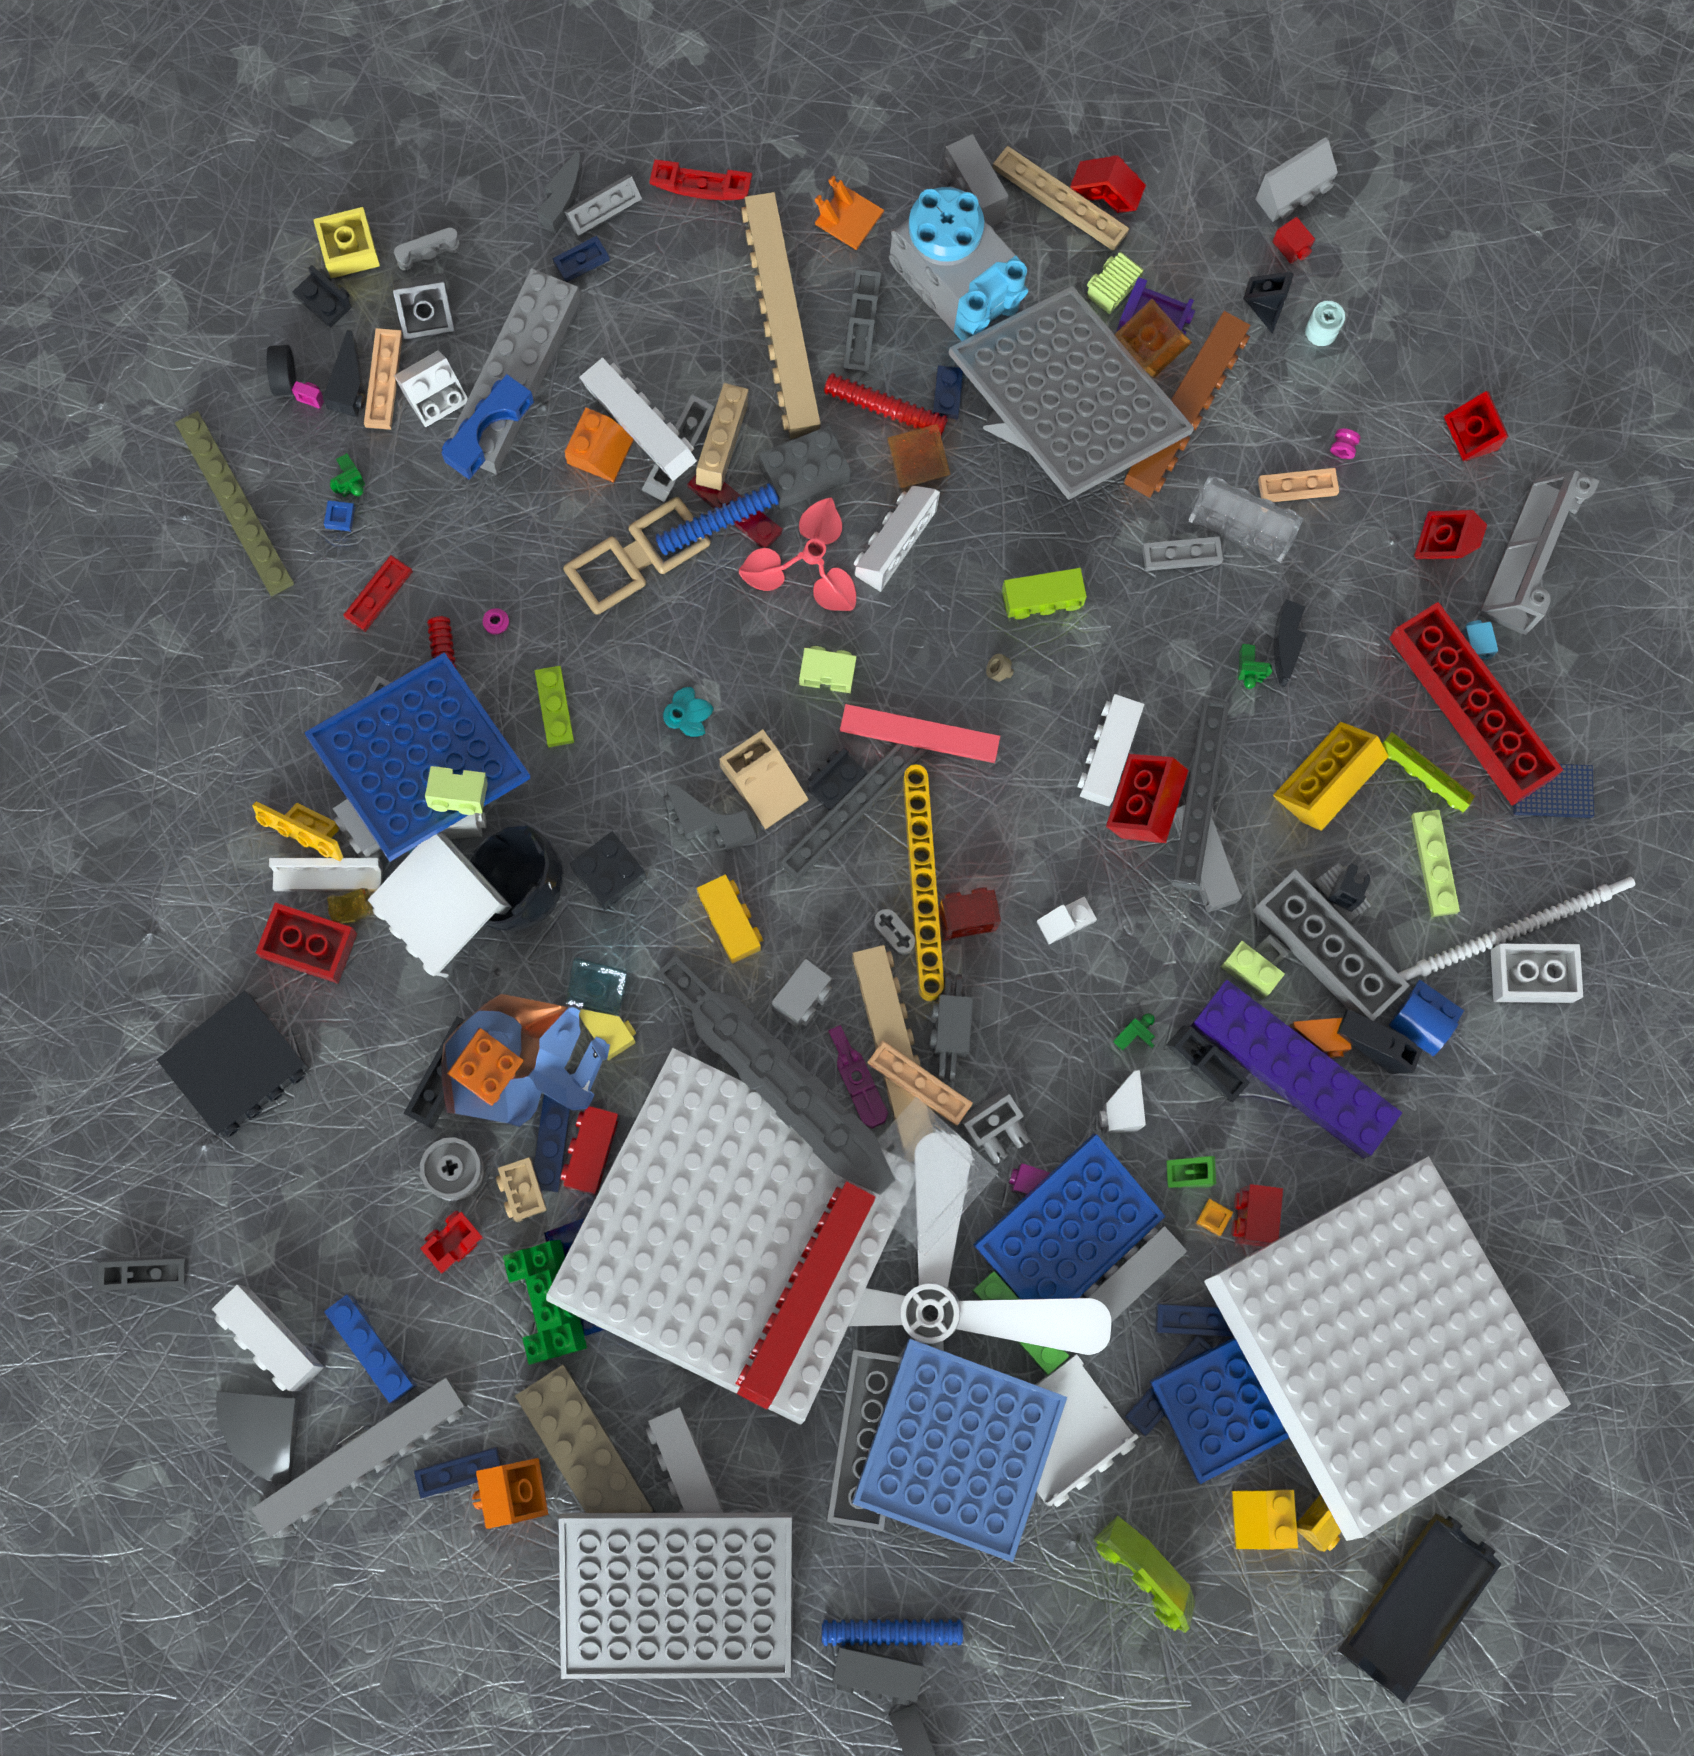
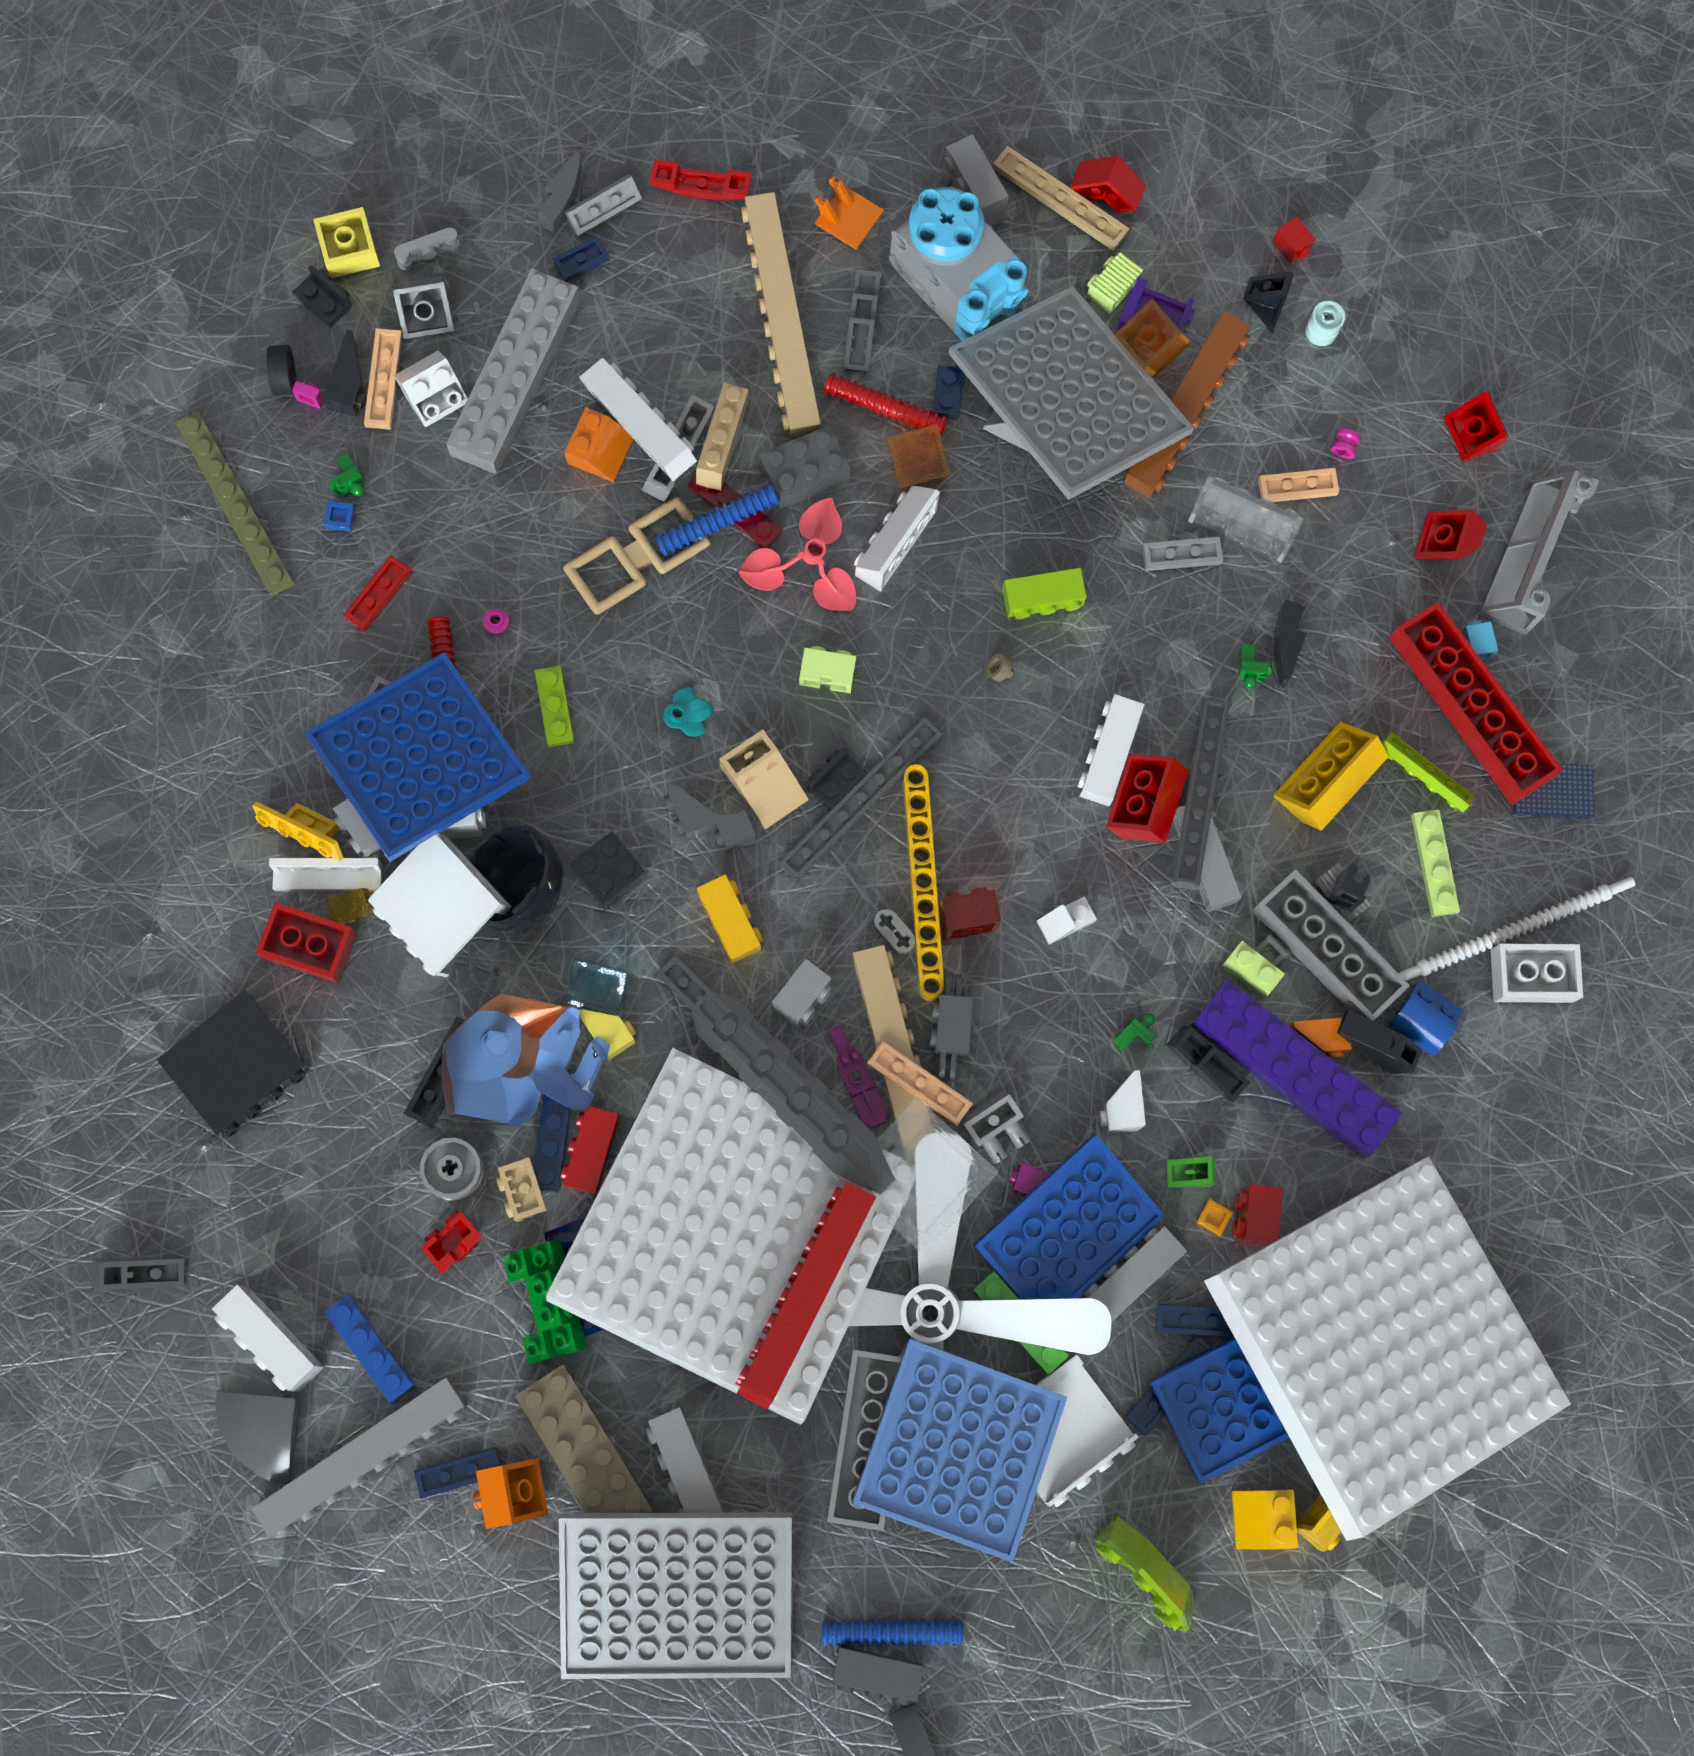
(456, 792): yellowish green brick -> none
(485, 1067): orange plate -> none
(506, 402): blue arch -> none
(920, 733): coral tile -> none
(1297, 181): light grey slope -> none
(1420, 1606): black cylinder -> none

